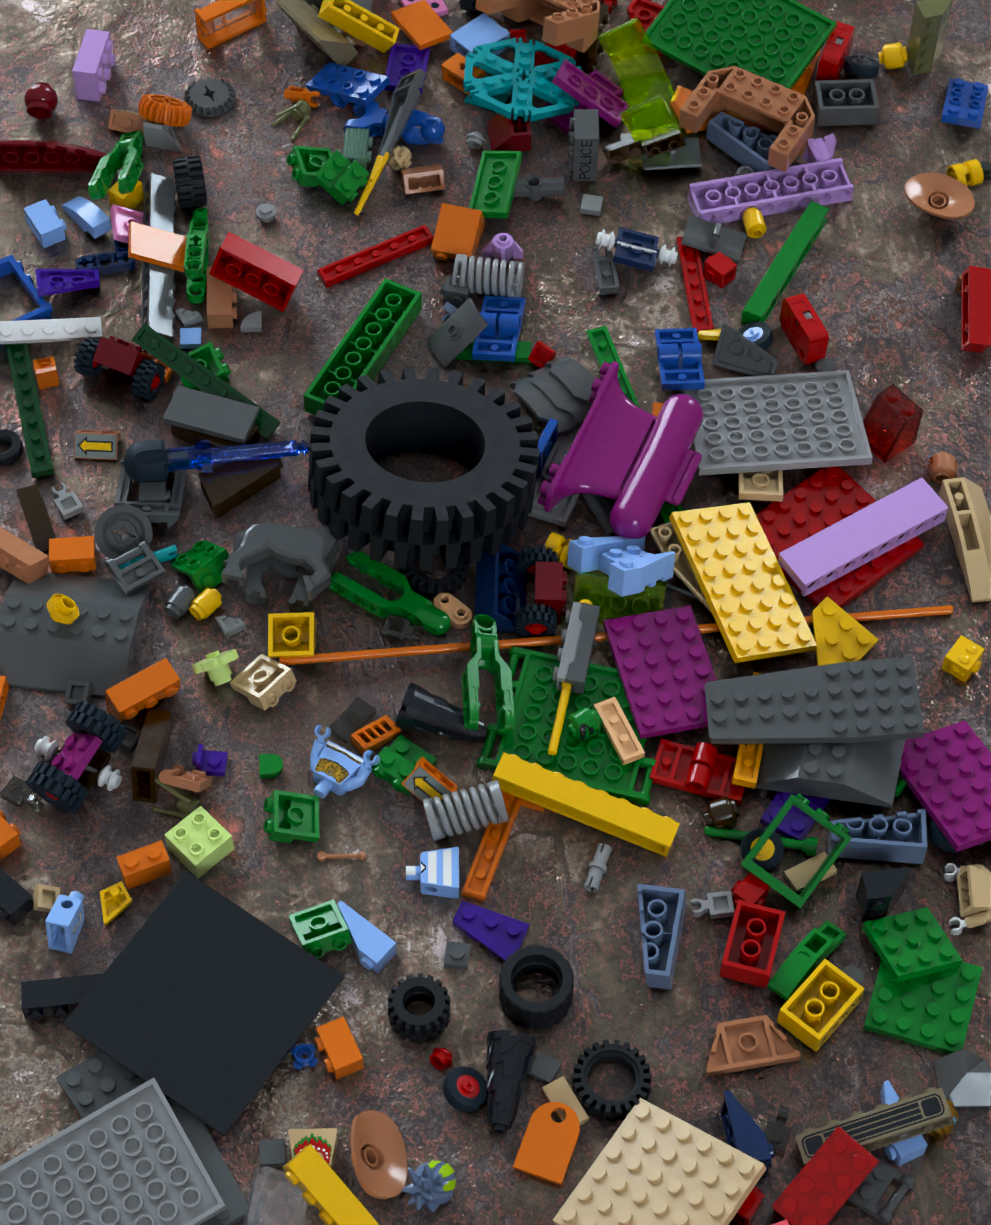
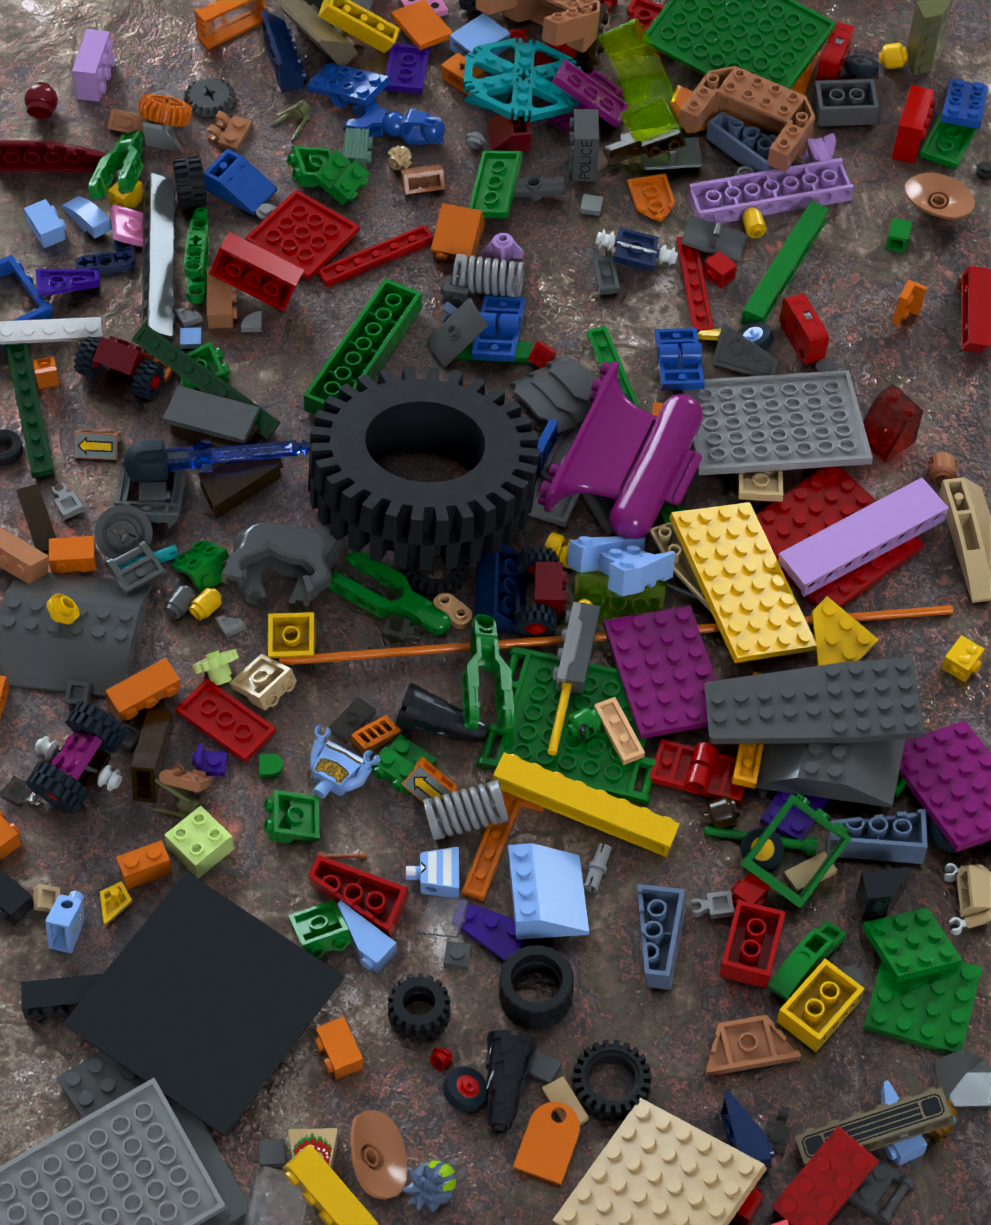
(156, 246): tile -> none
(226, 720): none -> red plate
(234, 134): none -> nougat plate
(238, 182): none -> blue slope
(282, 53): none -> dark blue slope
(297, 93): orange plate -> none
(303, 233): none -> red plate
(304, 1049): blue plate -> none
(368, 895): none -> red wedge
(403, 103): dark grey plate -> none
(443, 917): none -> clear piece
(546, 892): none -> light blue slope
(652, 196): none -> orange tile
(898, 235): none -> green brick
(909, 301): none -> orange bracket
(913, 123): none -> red wedge
(947, 143): none -> green plate
(968, 173): yellow wheel -> none

